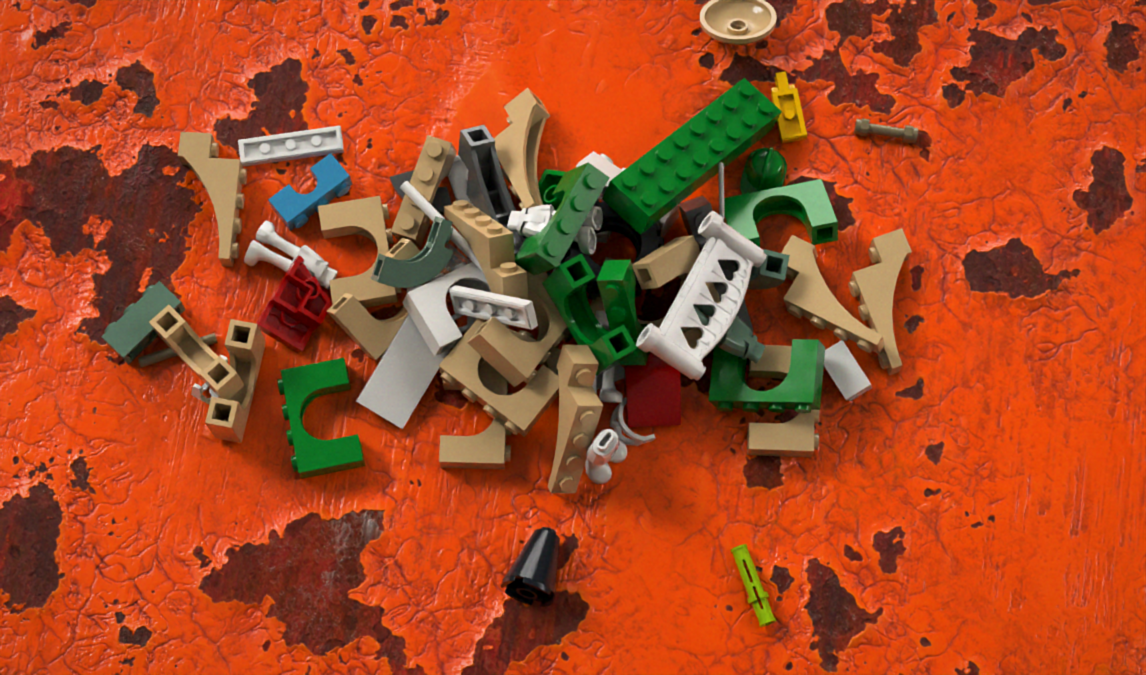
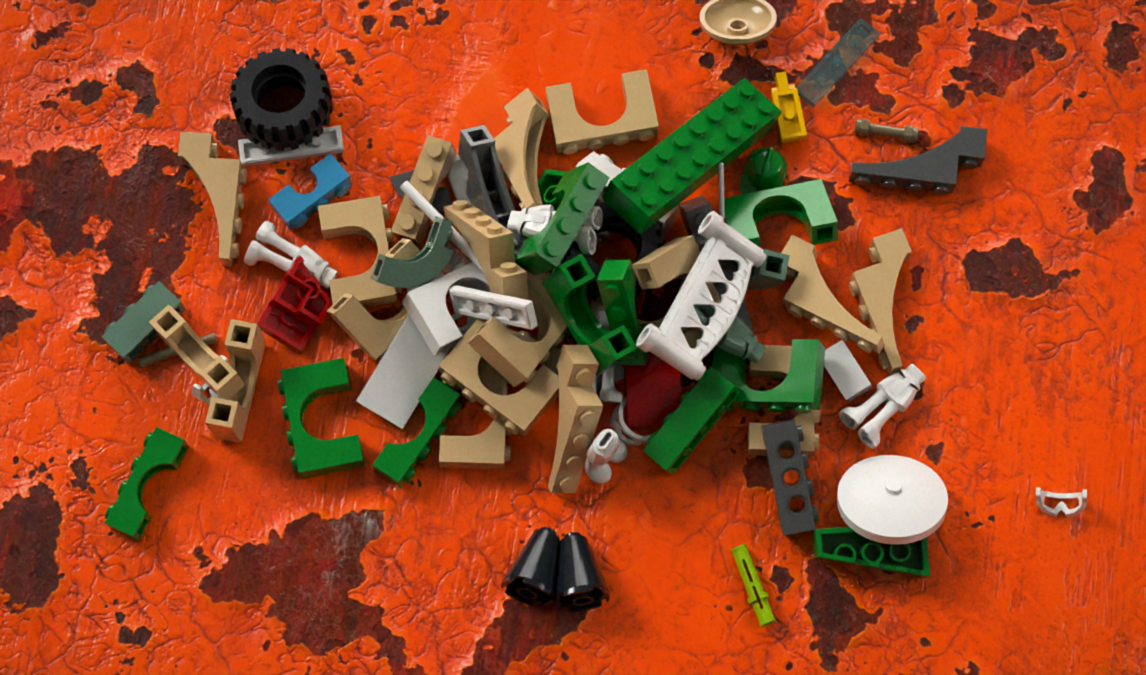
(161, 453): none -> green arch
(276, 71): none -> black tyre
(399, 461): none -> green arch
(574, 133): none -> tan arch
(578, 576): none -> black cone
(691, 420): none -> green brick
(790, 520): none -> dark grey brick
(837, 62): none -> clear light blue tile
(850, 548): none -> green wedge
(892, 499): none -> white dish
(896, 391): none -> white piece
(930, 170): none -> dark grey arch
(1040, 497): none -> white helmet

